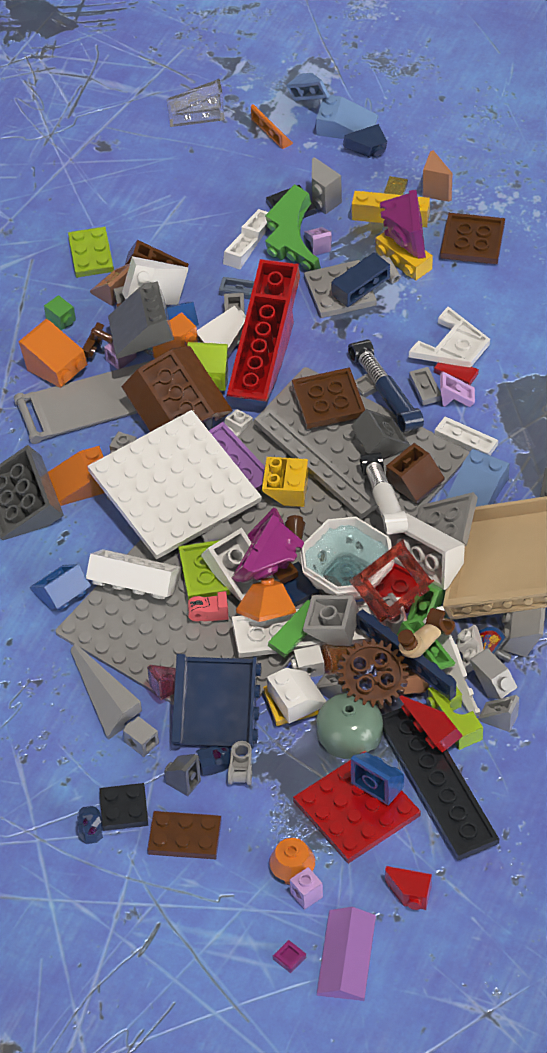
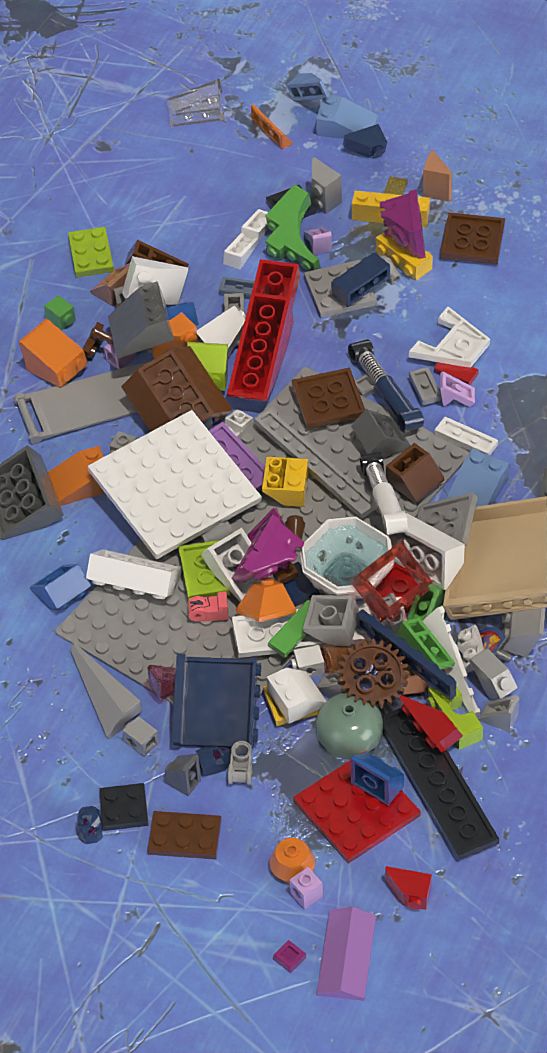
(415, 644): piece -> none

